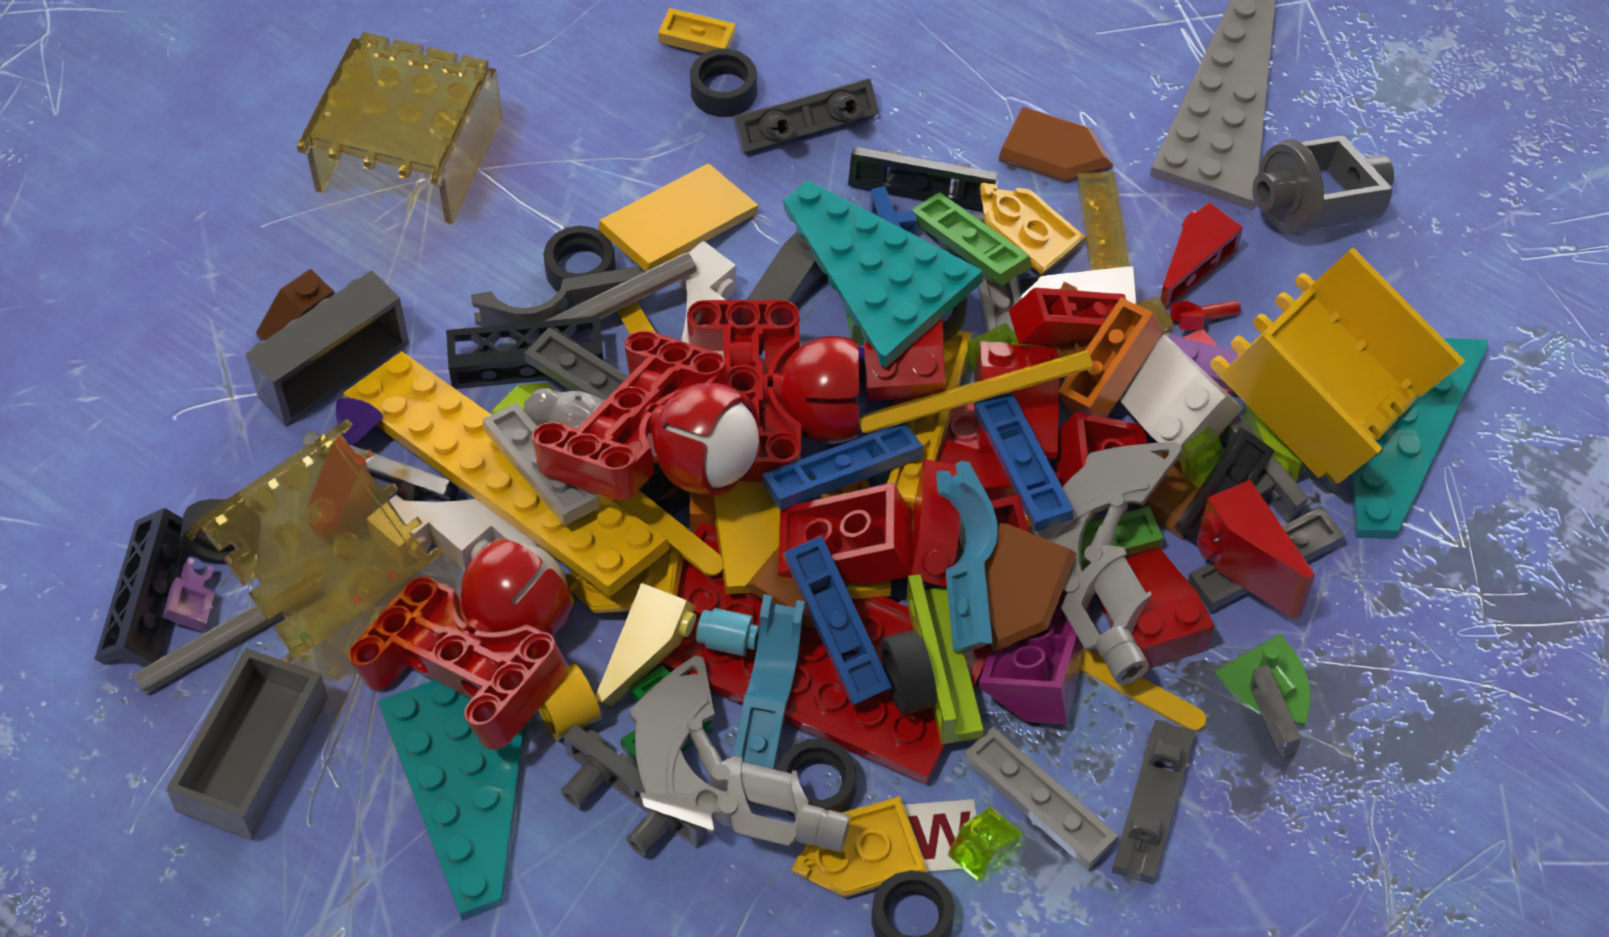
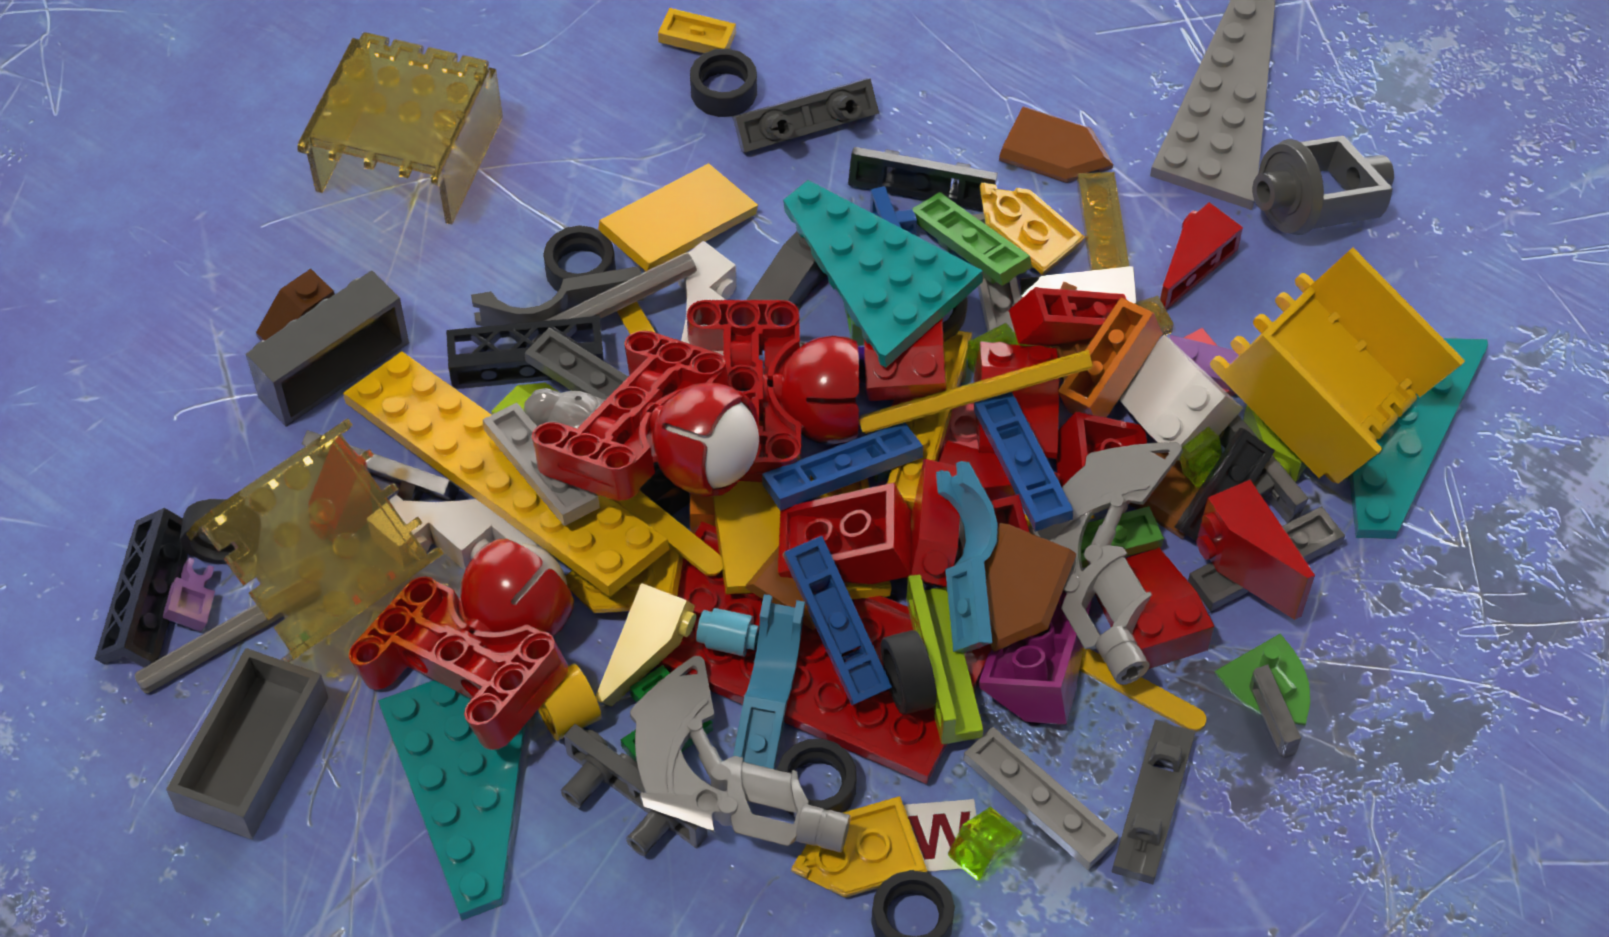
(361, 415): dark purple tile -> none
(1193, 316): red bar -> none

